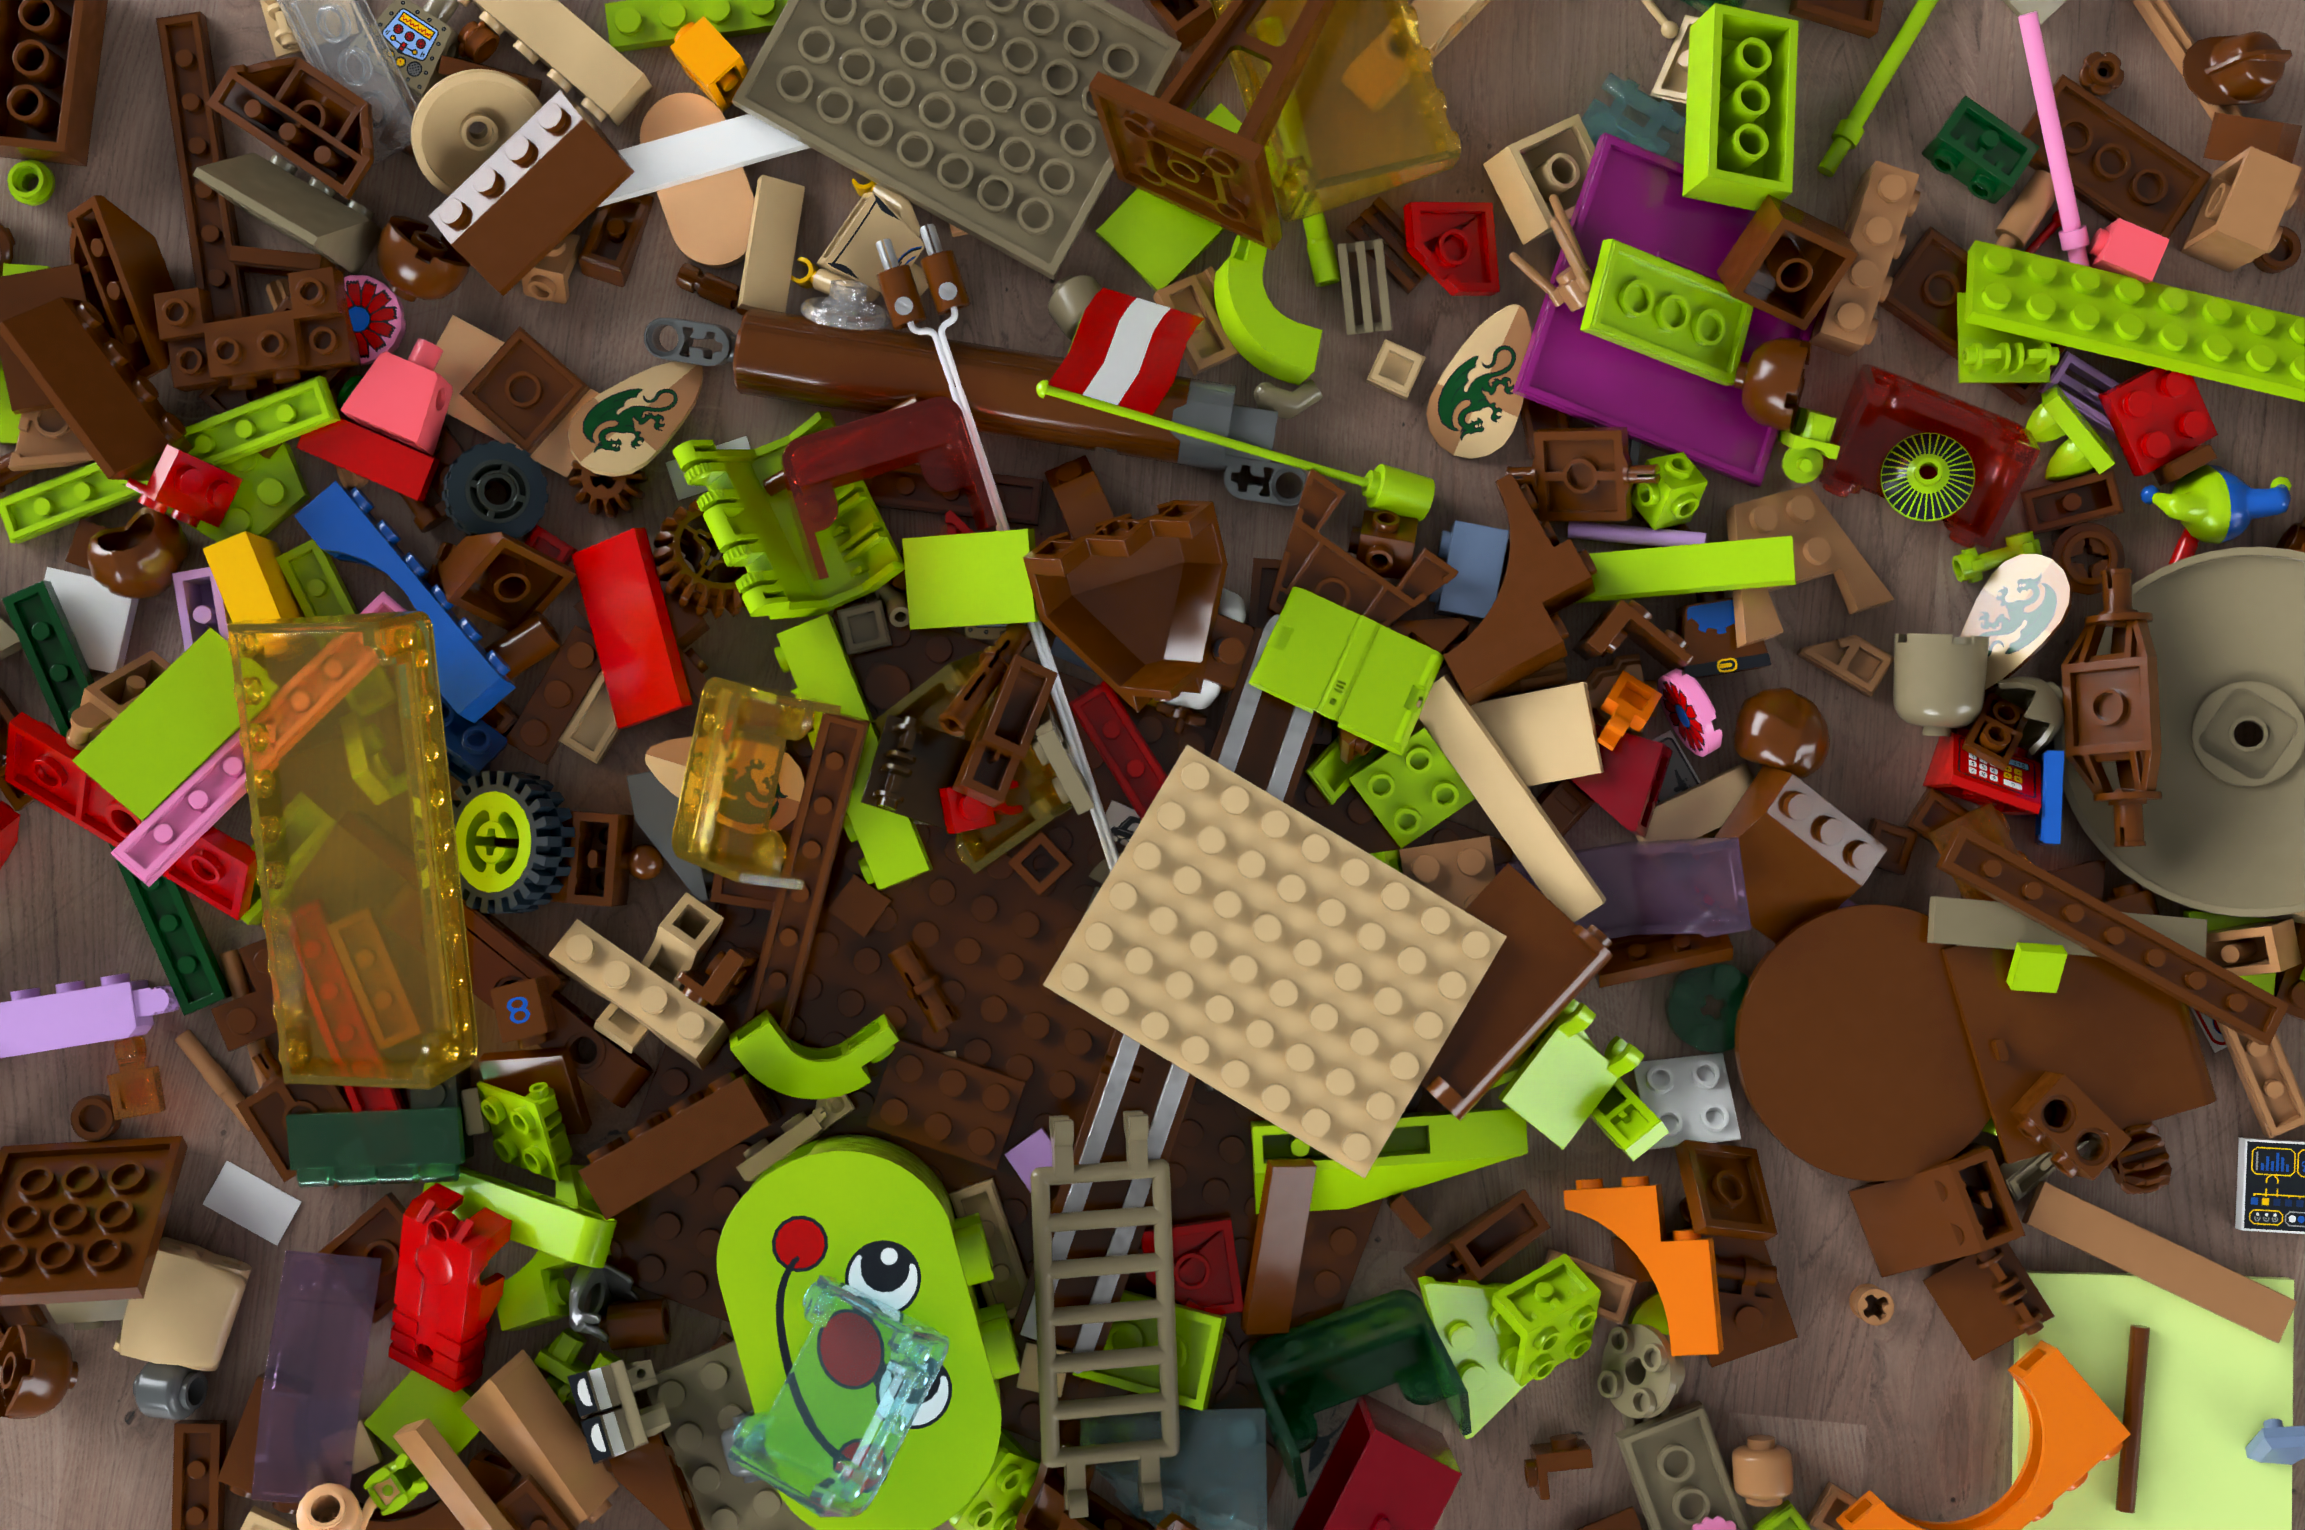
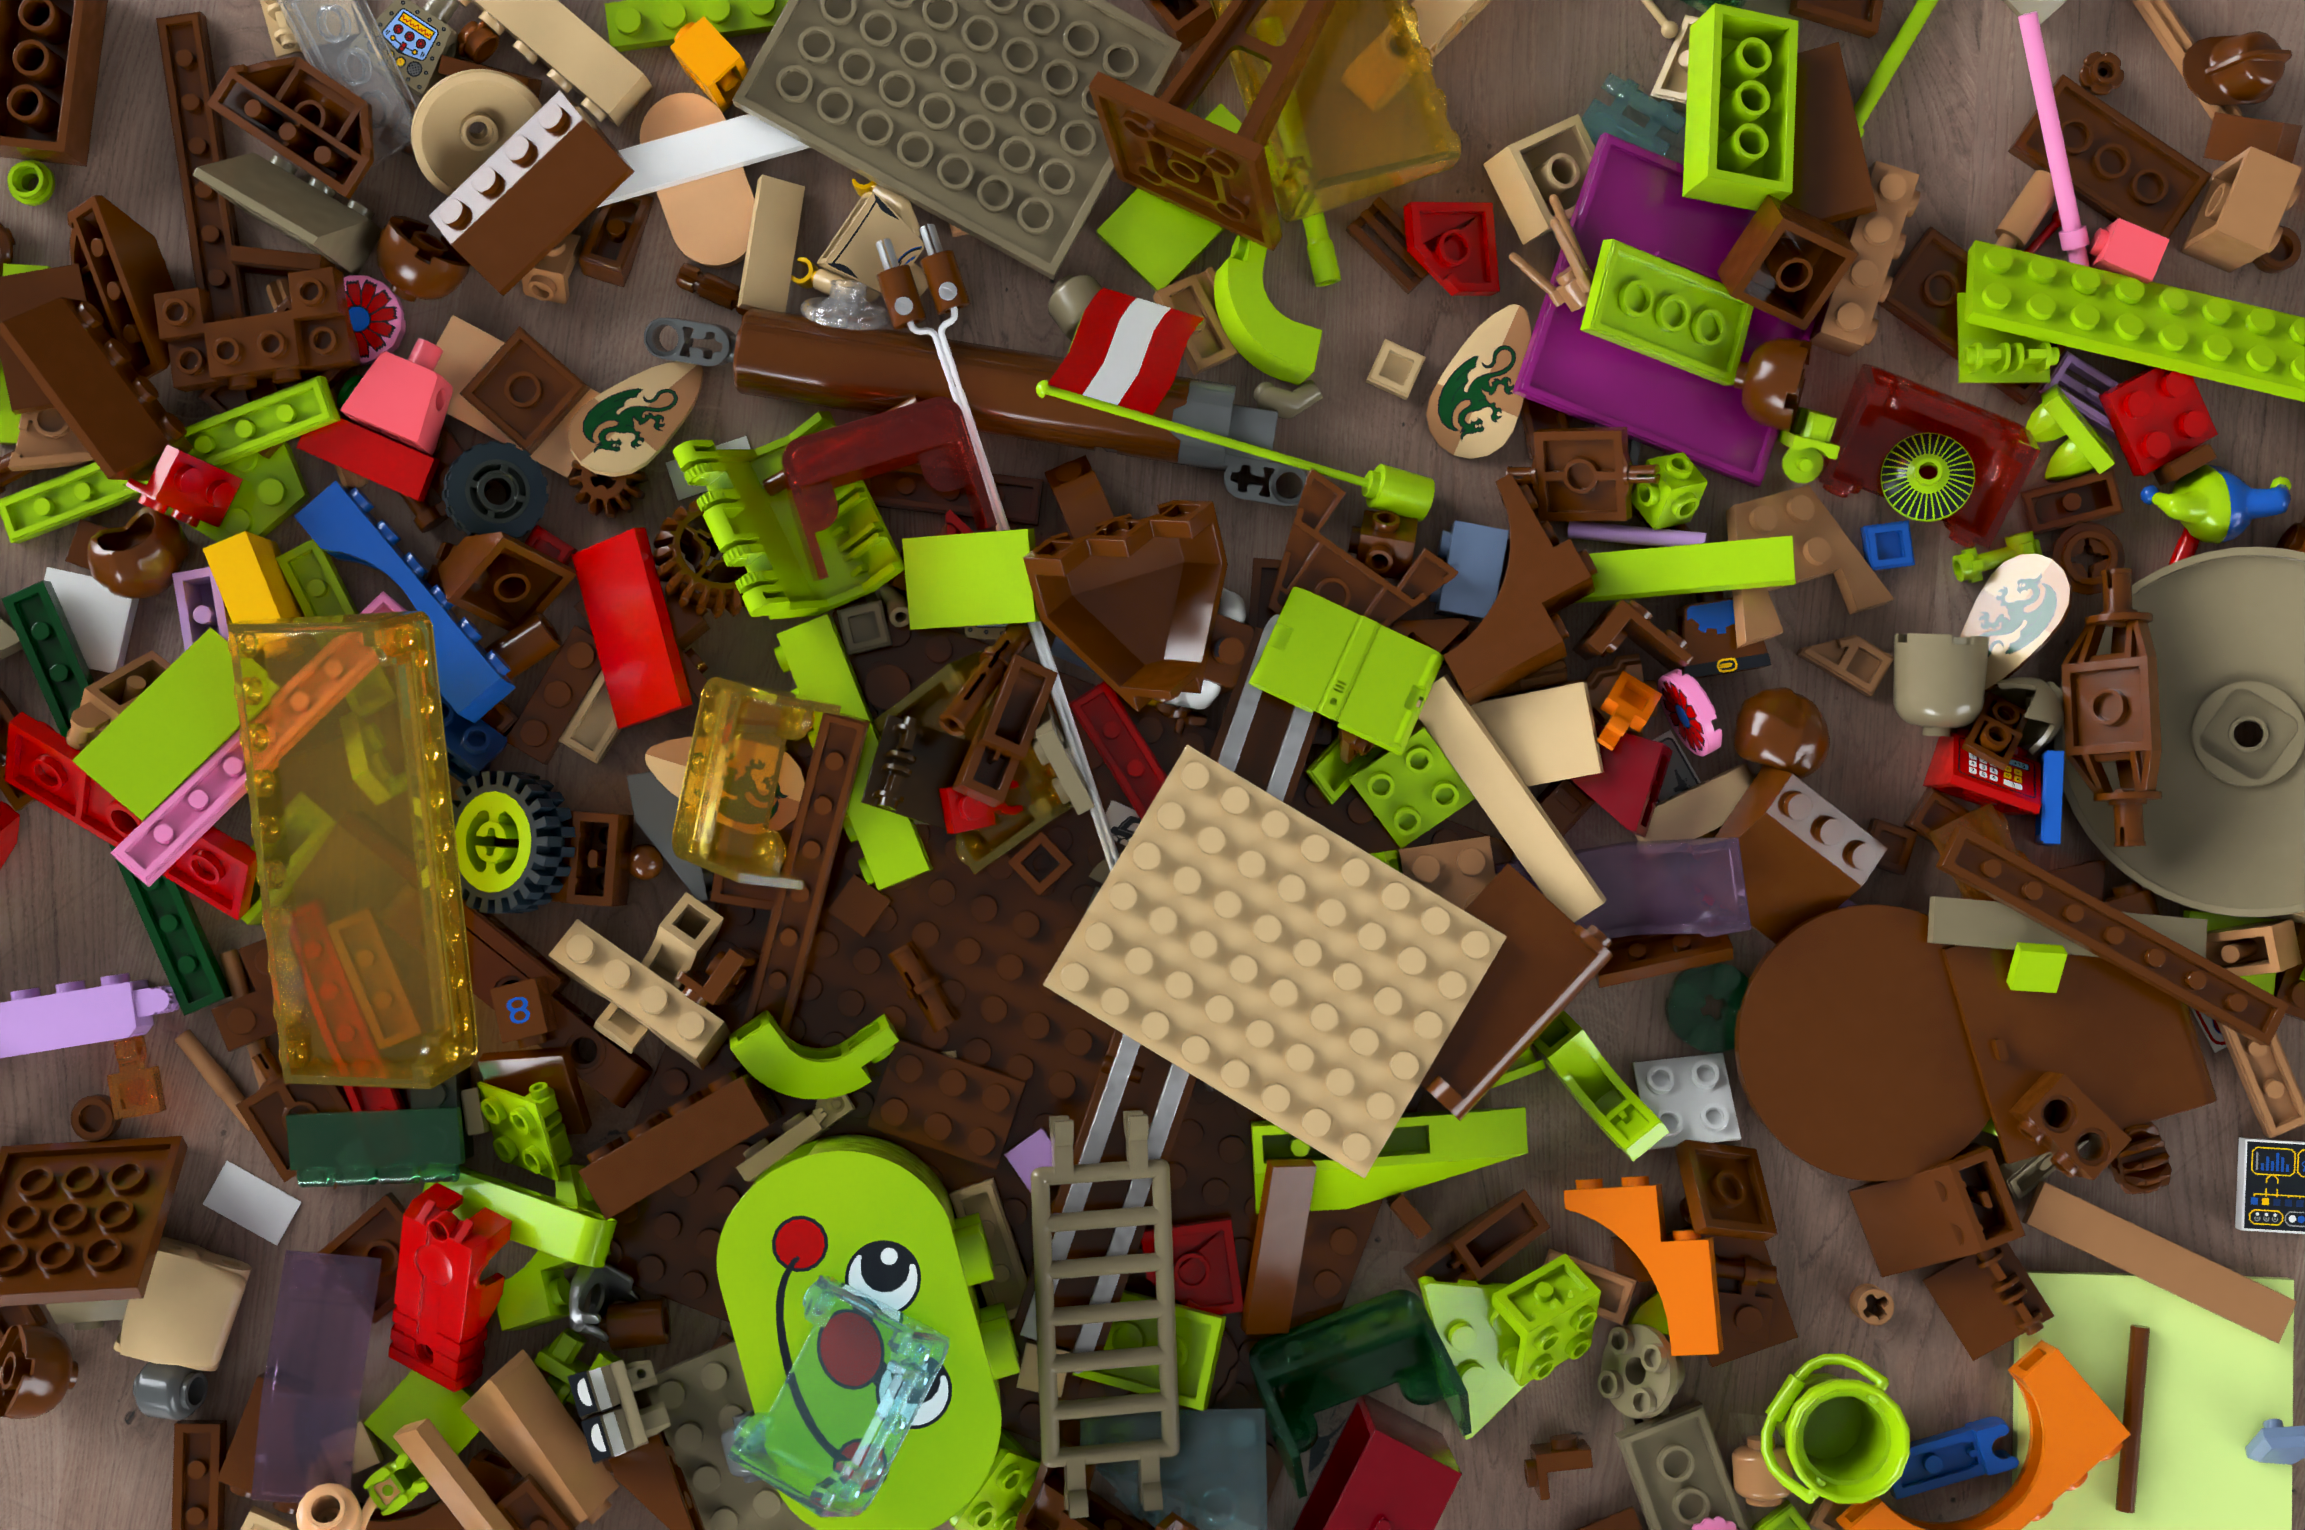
(1360, 249): dark tan tile -> none
(1567, 1076): lime flag -> none
(1828, 150): none -> reddish brown tile
(1838, 1433): none -> lime piece
(1888, 545): none -> blue tile
(1954, 1457): none -> blue plate
(1980, 151): dark green bracket -> none

